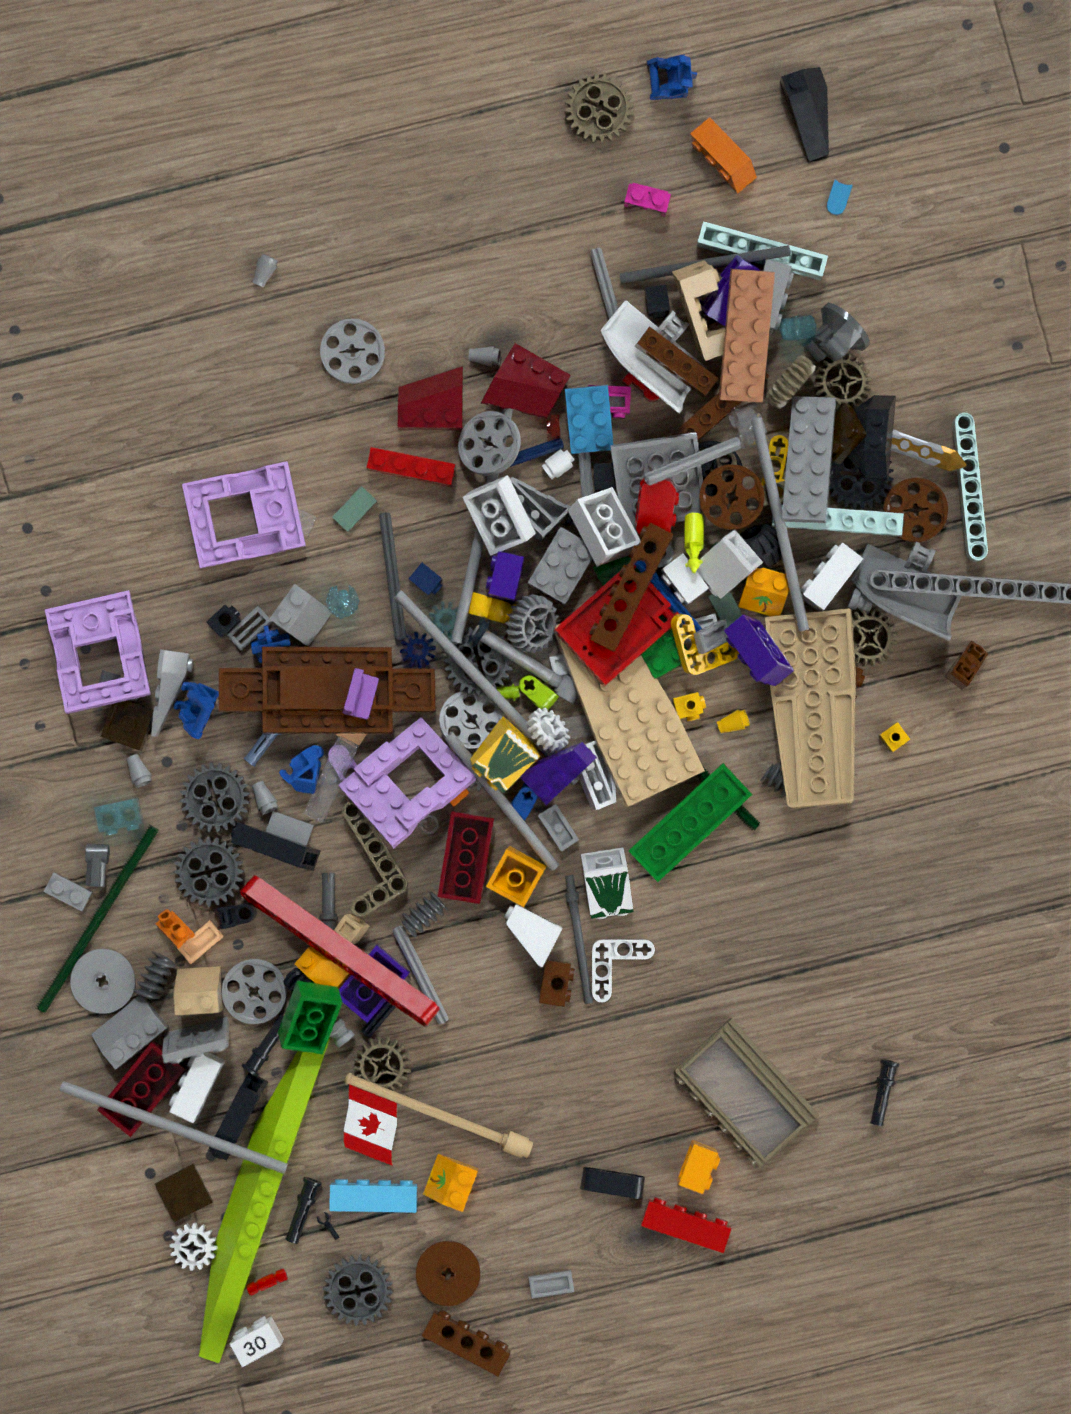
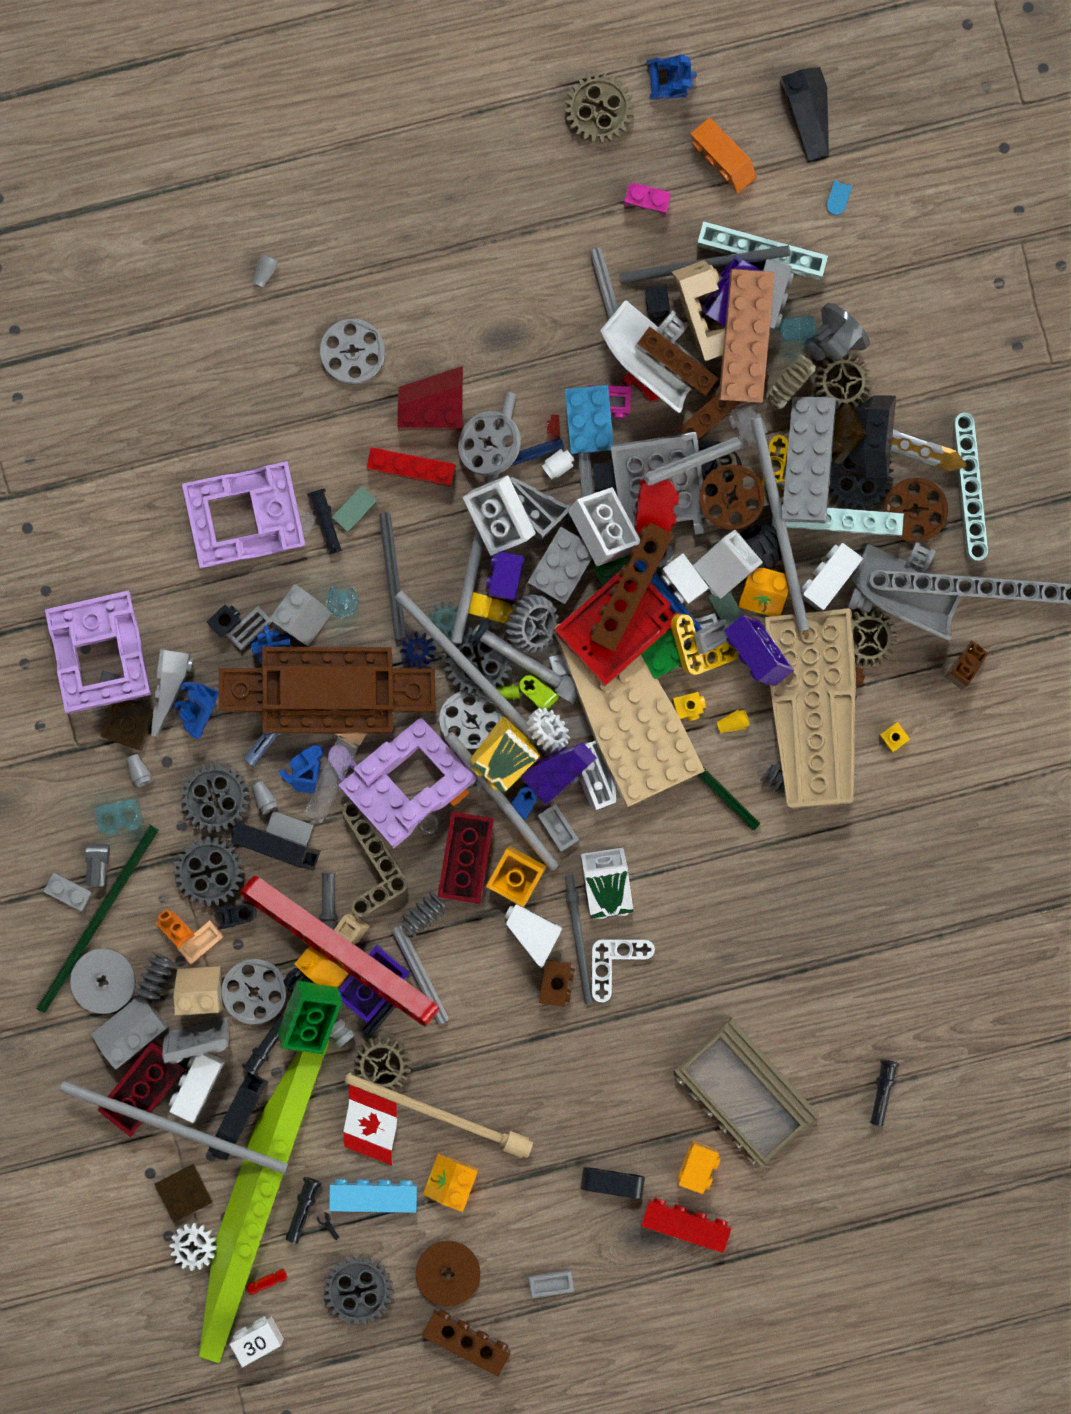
(322, 510): none -> black pin
(360, 695): medium lavender panel -> none
(426, 579): dark blue brick -> none
(487, 356): light grey cone -> none
(526, 384): dark red wedge -> none
(690, 822): green plate -> none
(693, 539): neon yellow wheel -> none

